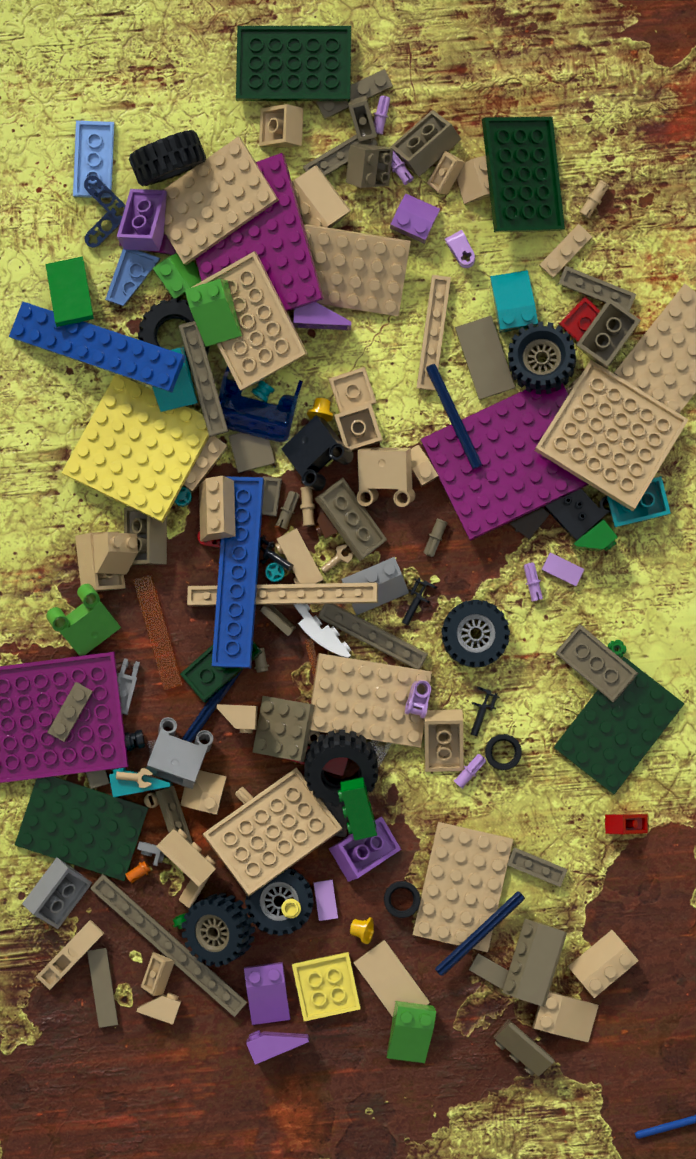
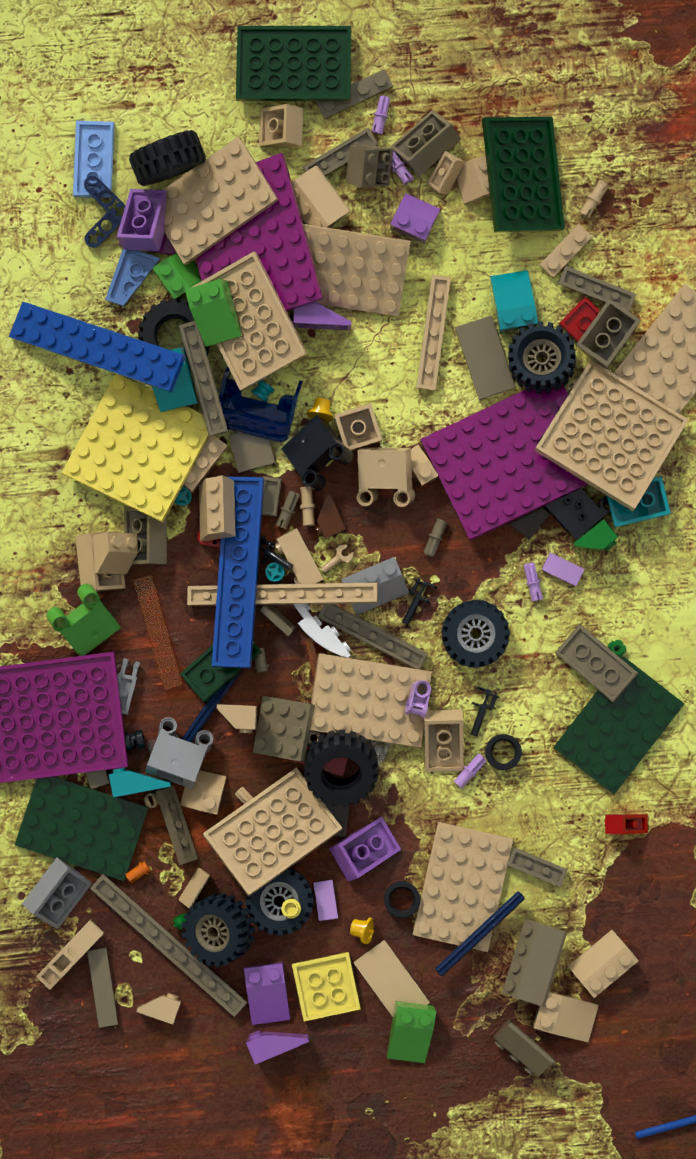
(69, 291): green tile -> none
(70, 711): dark tan plate -> none
(135, 777): tan bar -> none
(148, 849): light grey bracket -> none
(157, 974): tan slope -> none
(187, 856): tan slope -> none
(350, 519): dark tan tile -> none
(352, 390): tan tile -> none
(357, 809): green brick -> none
(362, 118): dark tan slope -> none
(454, 416): dark blue axle -> none
(460, 246): lavender piece -> none
(489, 970): dark tan tile -> none

